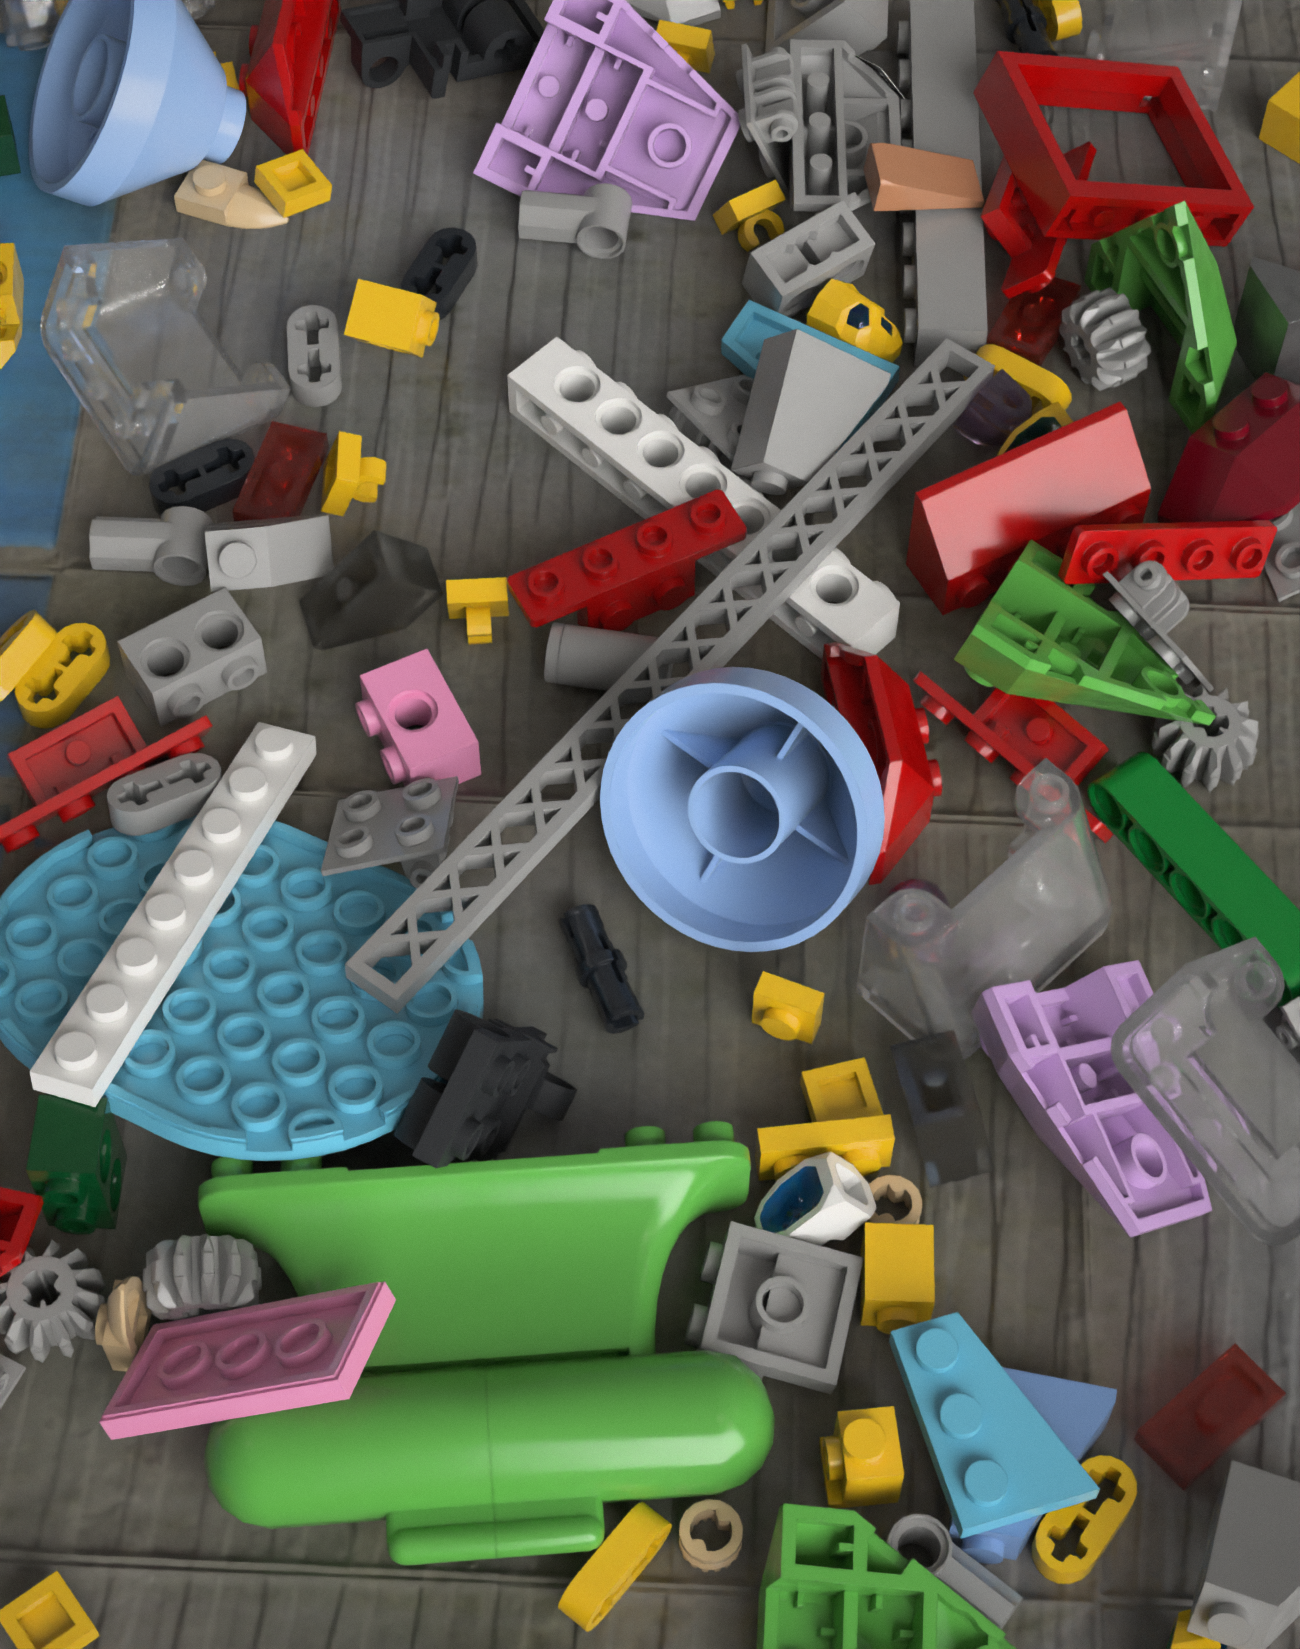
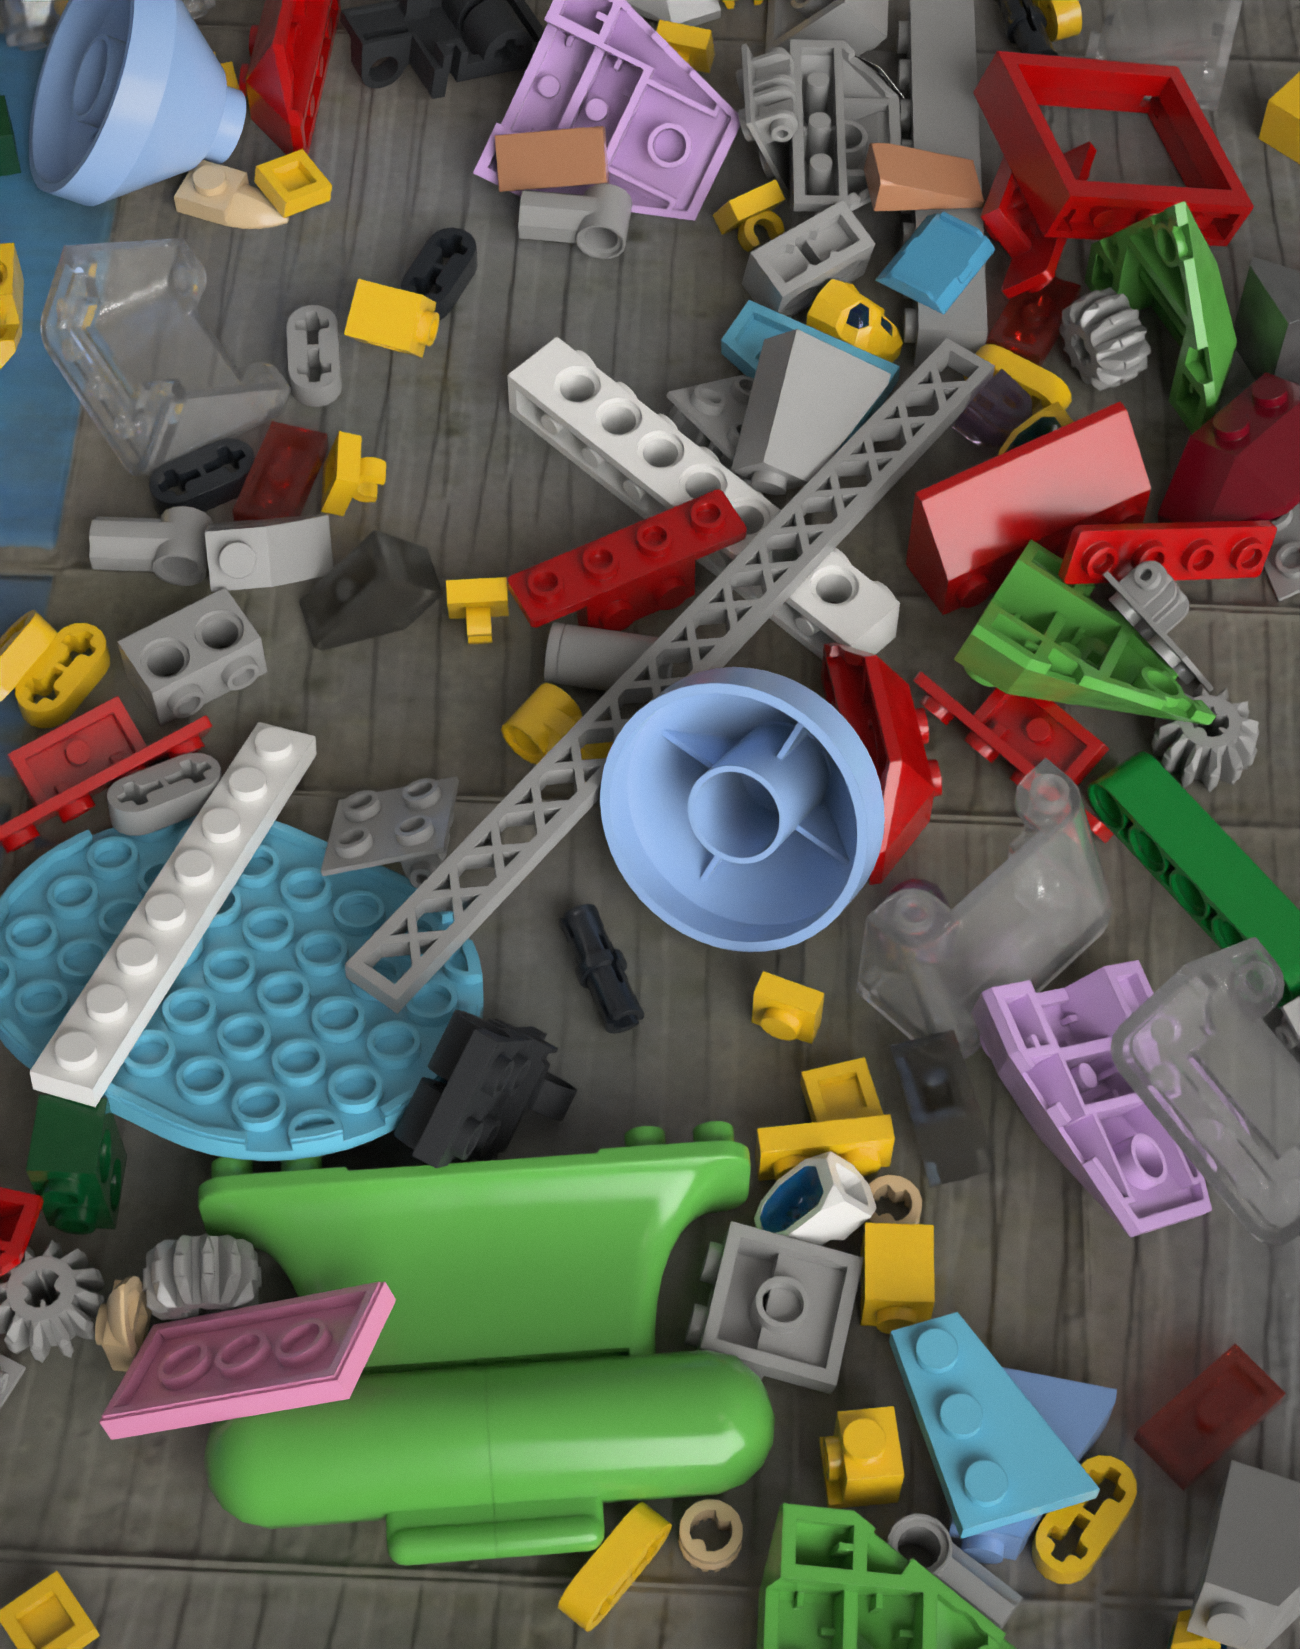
(411, 695): bright pink brick -> none
(543, 723): none -> yellow piece
(552, 159): none -> nougat slope
(937, 261): none -> dark azure piece

